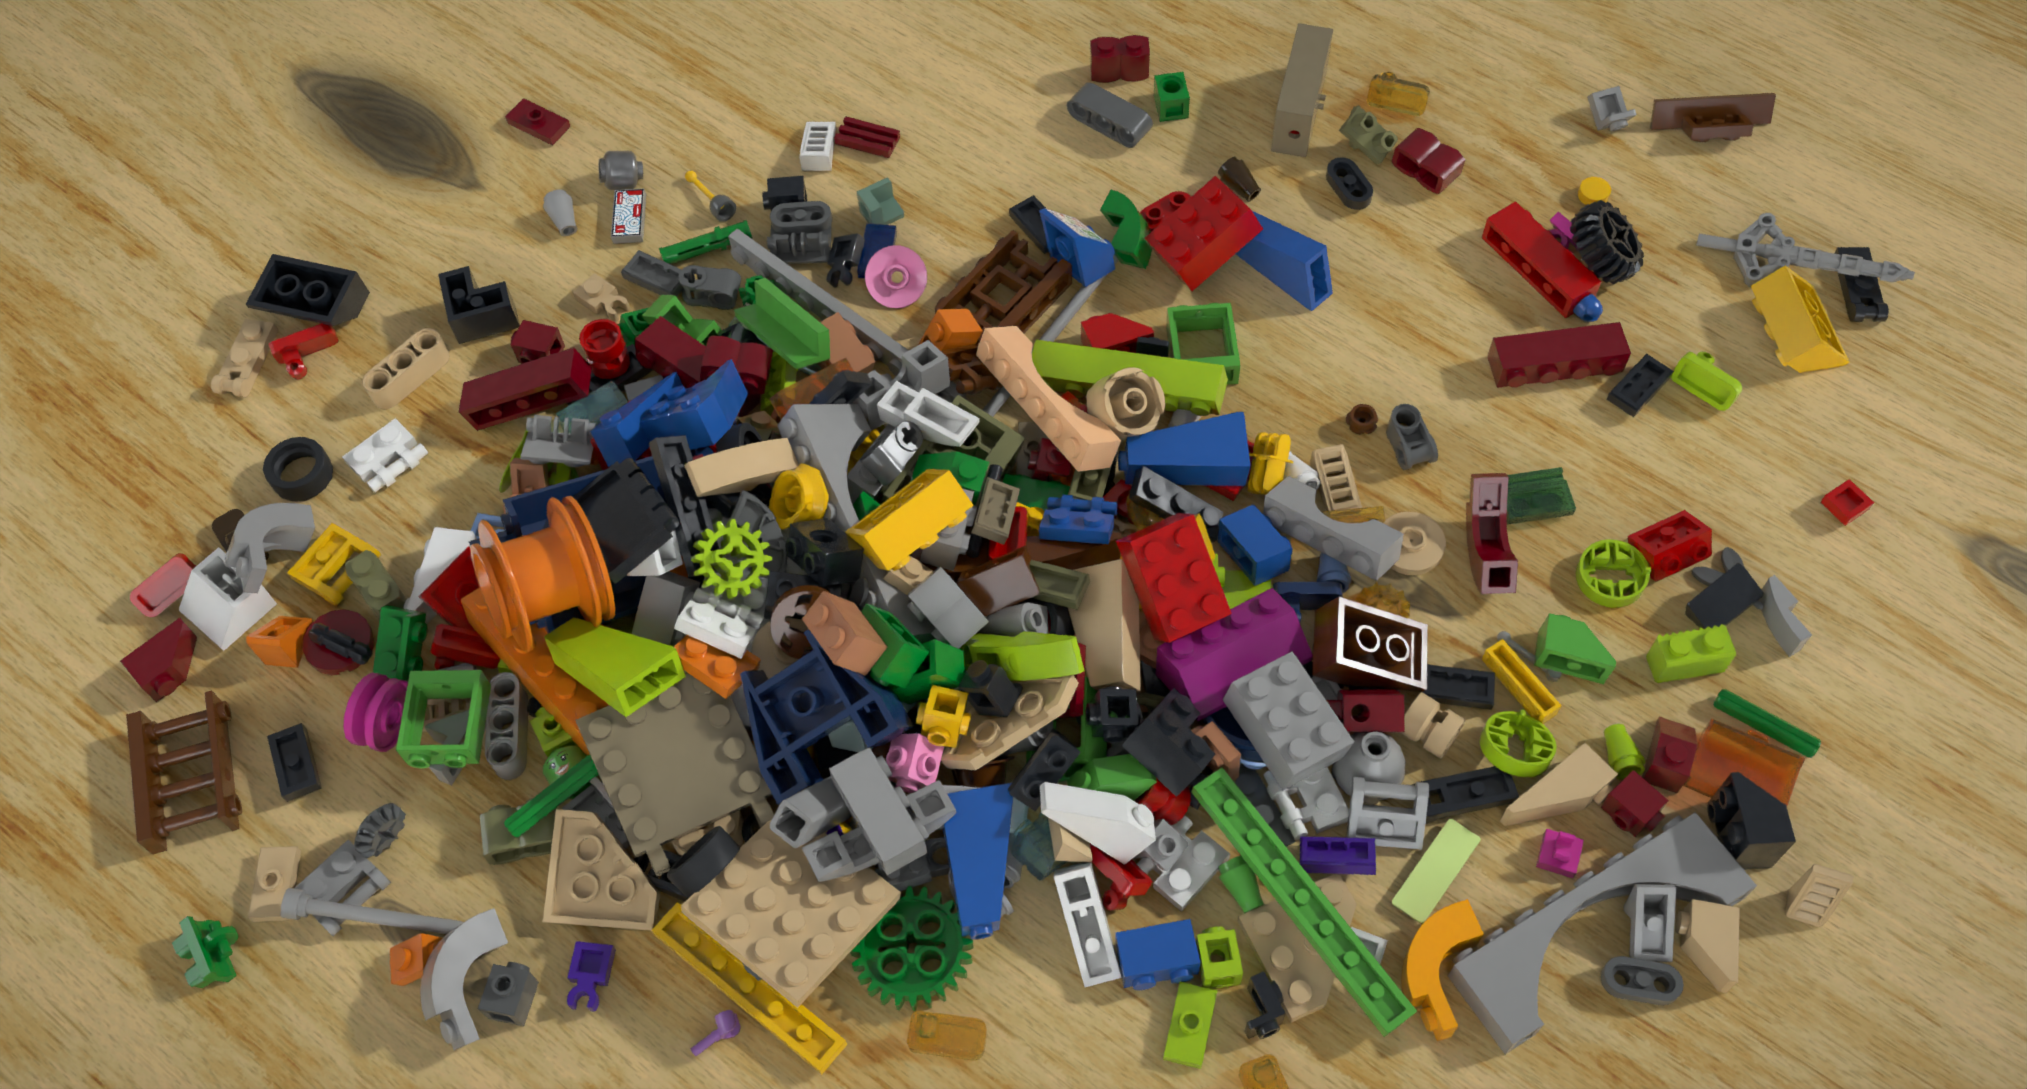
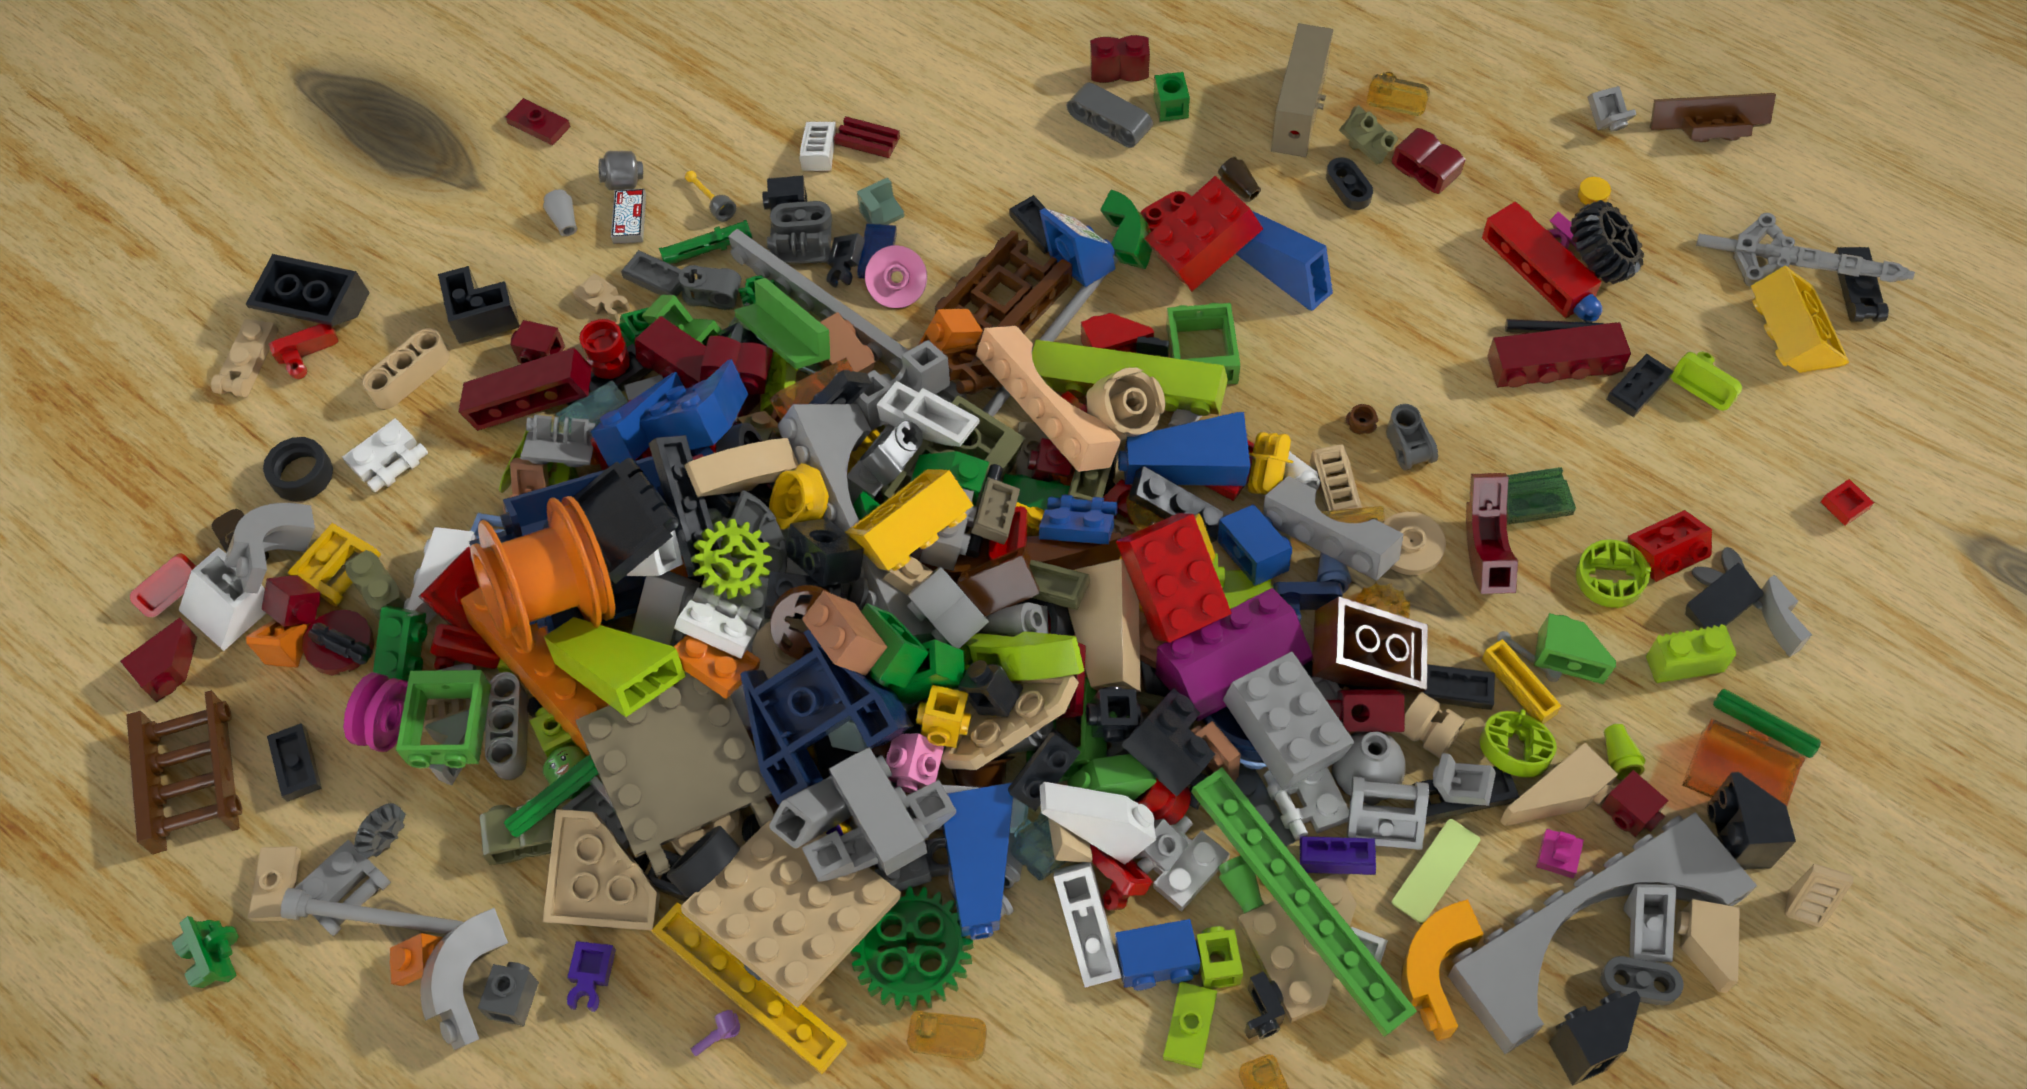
(290, 600): none -> dark red brick
(1463, 782): none -> light grey bracket
(1533, 326): none -> black bar
(1595, 1038): none -> black slope
(1670, 755): dark red slope -> none

